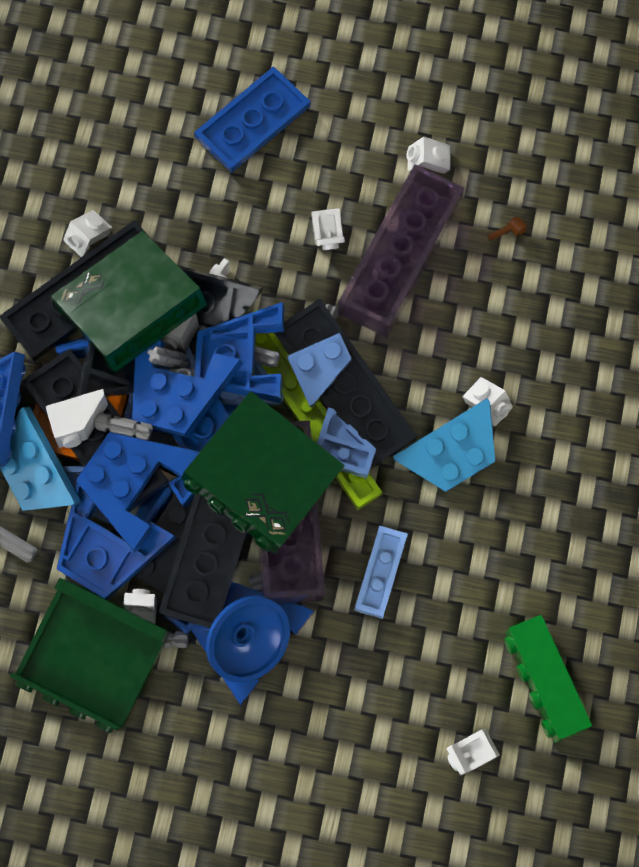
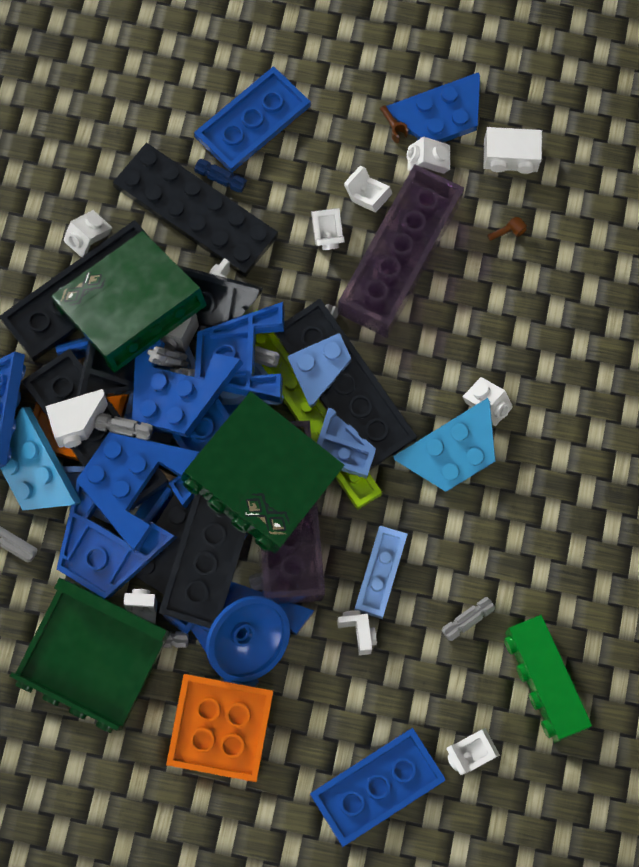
(195, 209): none -> black plate
(220, 175): none -> dark blue axle
(220, 727): none -> orange plate
(365, 635): none -> white bracket
(367, 191): none -> white bracket
(377, 787): none -> blue plate
(396, 126): none -> reddish brown hand
(442, 111): none -> blue wing
(468, 619): none -> light grey axle
(512, 149): none -> white brick

